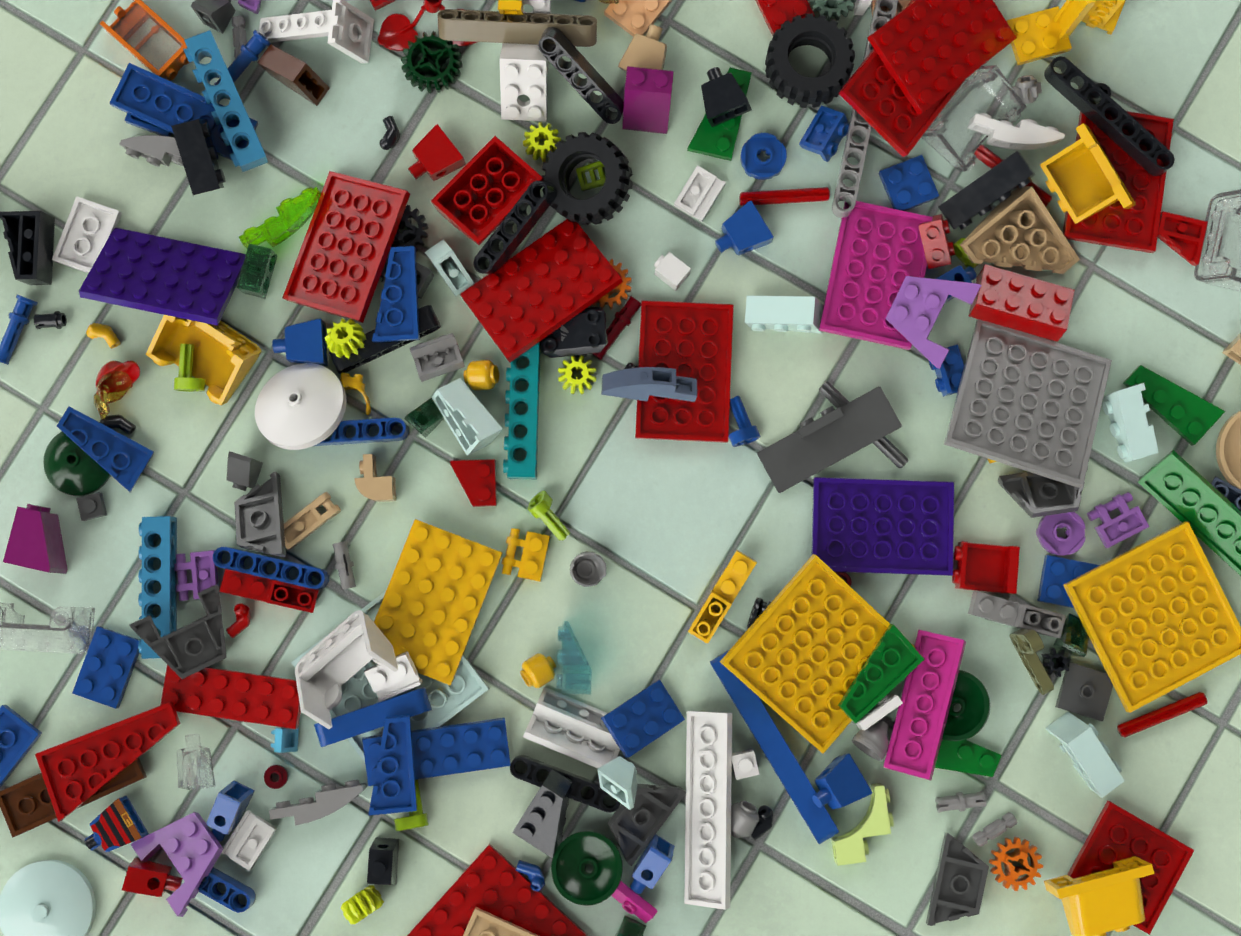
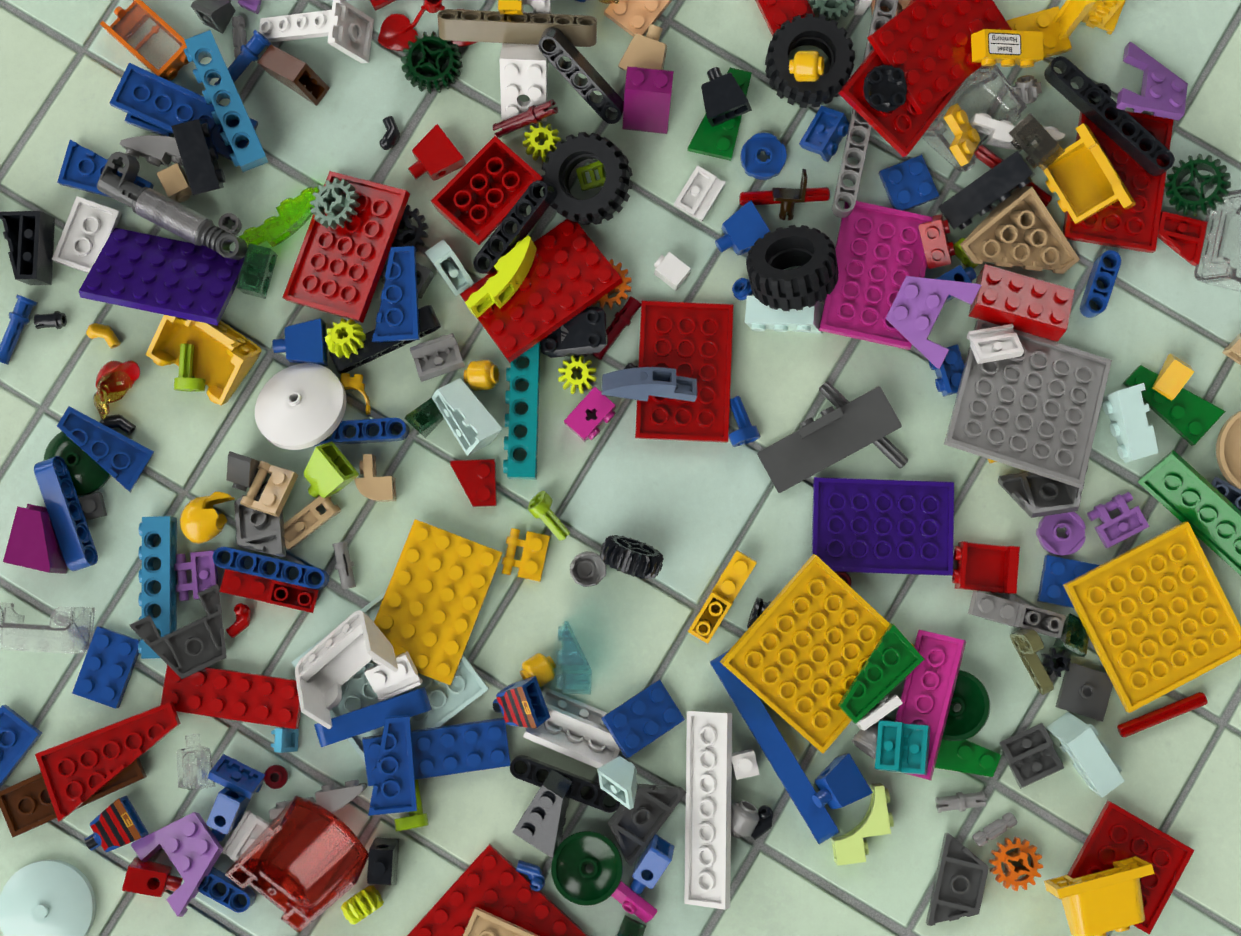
(65, 513): none -> blue beam
(83, 169): none -> blue wing
(163, 210): none -> dark grey piece
(175, 183): none -> tan brick
(199, 519): none -> yellow helmet
(224, 218): none -> light grey bush
(236, 776): none -> blue bracket
(275, 492): none -> tan plate
(302, 862): none -> clear red windscreen
(328, 471): none -> lime torso
(334, 203): none -> sand green gear
(510, 274): none -> neon yellow slope
(522, 704): none -> torso
(532, 115): none -> dark red pin
(578, 421): none -> dark pink brick
(631, 557): none -> black gear
(742, 289): none -> blue plate
(789, 196): none -> dark brown bracket
(796, 286): none -> black tyre
(807, 66): none -> yellow head
(885, 88): none -> black dish
(902, 747): none -> teal slope
(966, 136): none -> yellow plate
(995, 344): none -> white plate
(1007, 47): none -> yellow brick
(1030, 130): none -> clear smoke brick
(1031, 755): none -> dark grey slope
(1107, 276): none -> blue beam
(1160, 90): none -> medium lavender wing
(1172, 377): none -> yellow slope
(1207, 182): none -> dark green gear

